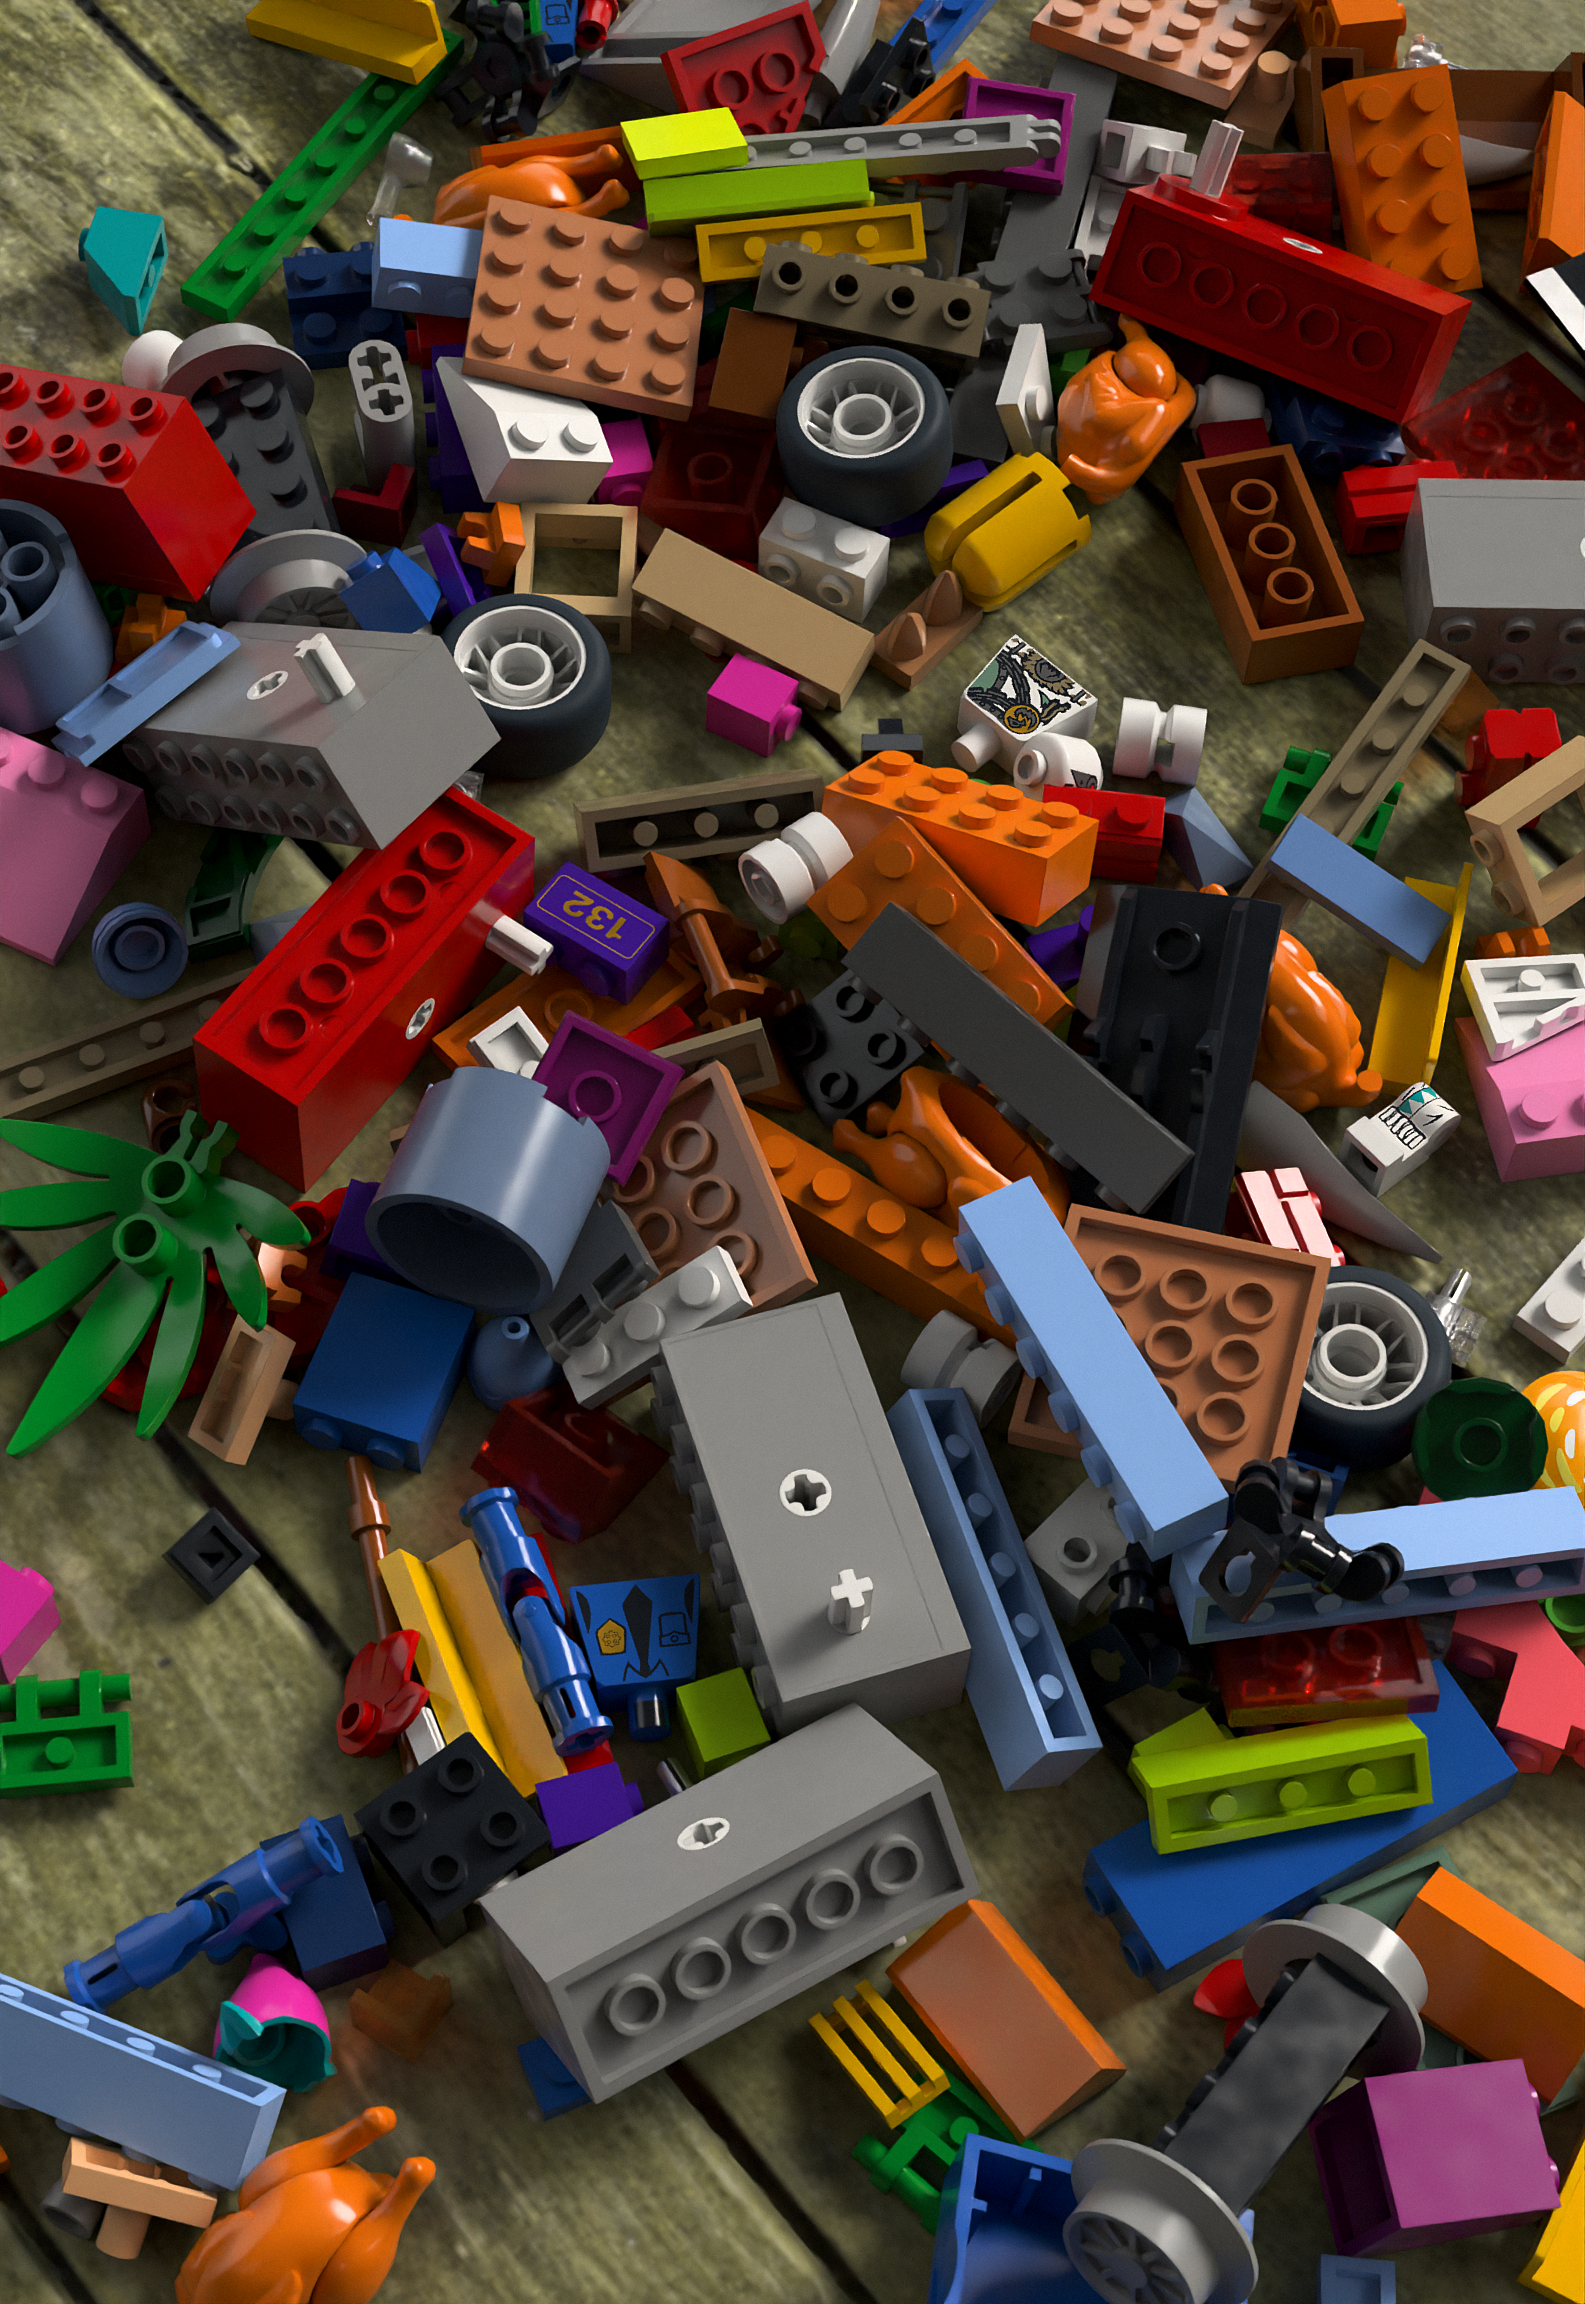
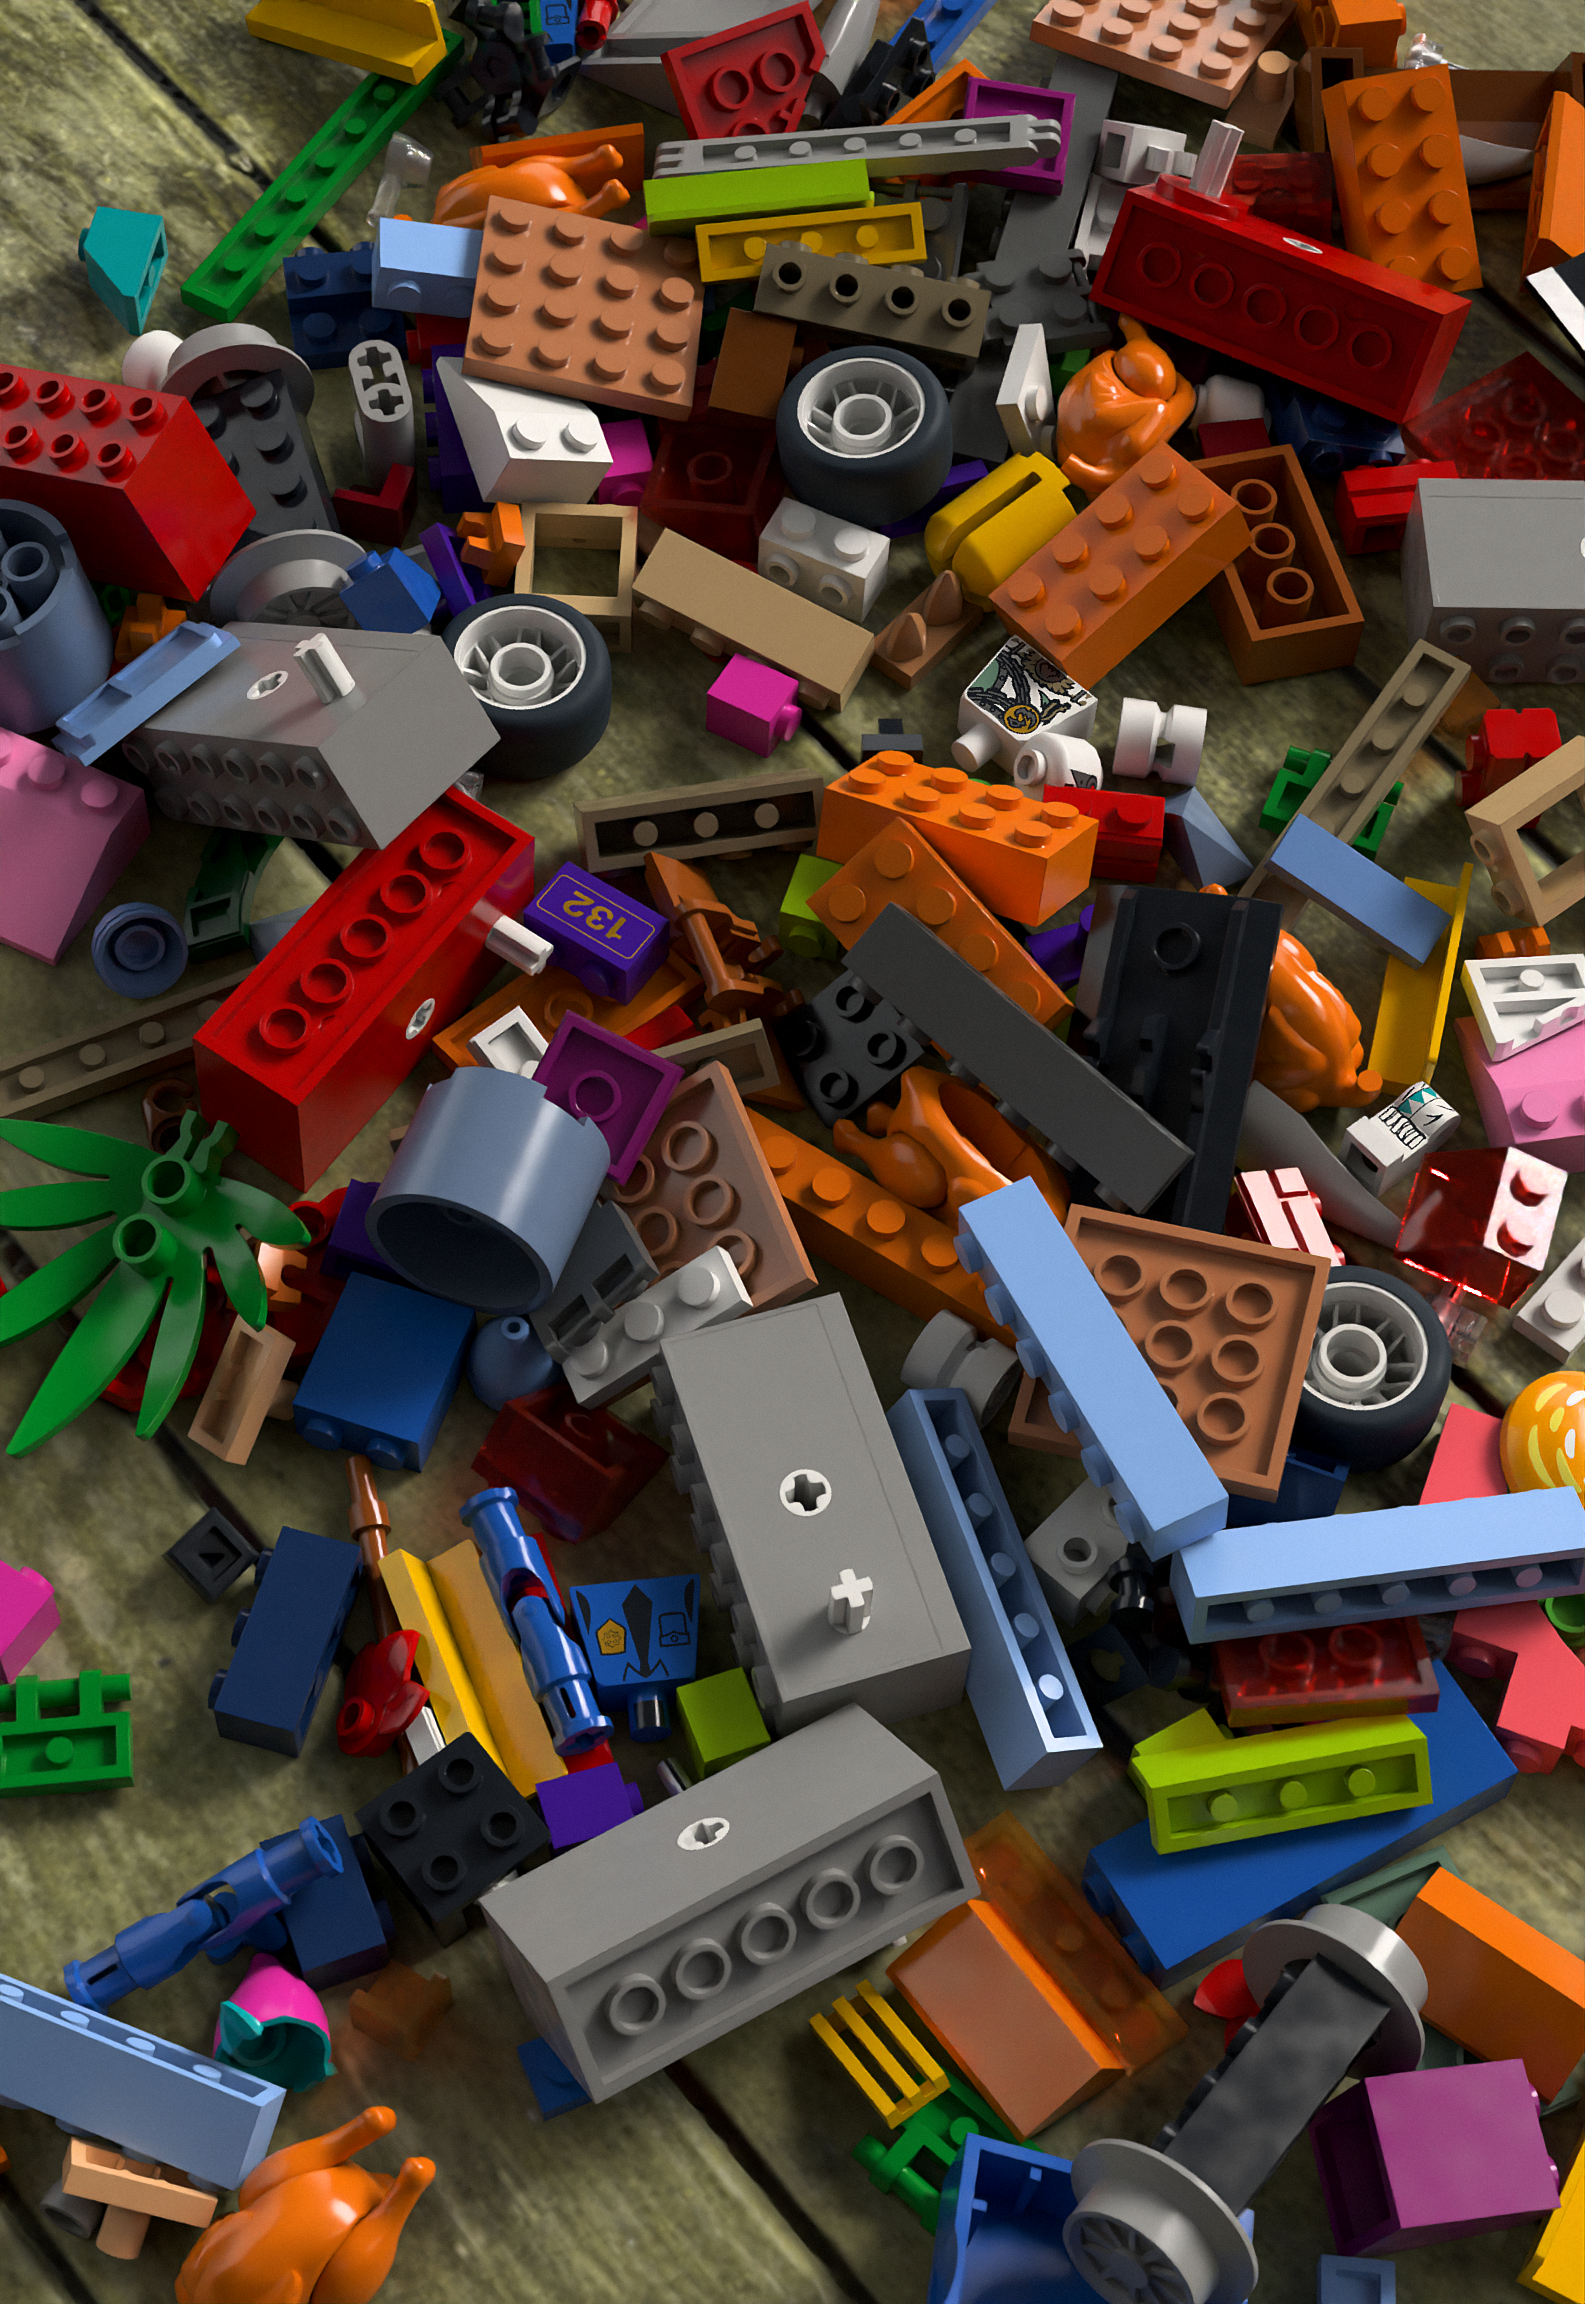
(287, 1641): none -> dark blue brick
(684, 144): neon yellow tile -> none
(791, 869): white wheel -> none
(1073, 1945): none -> clear orange plate
(1123, 566): none -> orange brick
(1292, 1541): black piece -> none
(1478, 1440): dark green tile -> none
(1482, 1220): none -> clear red slope

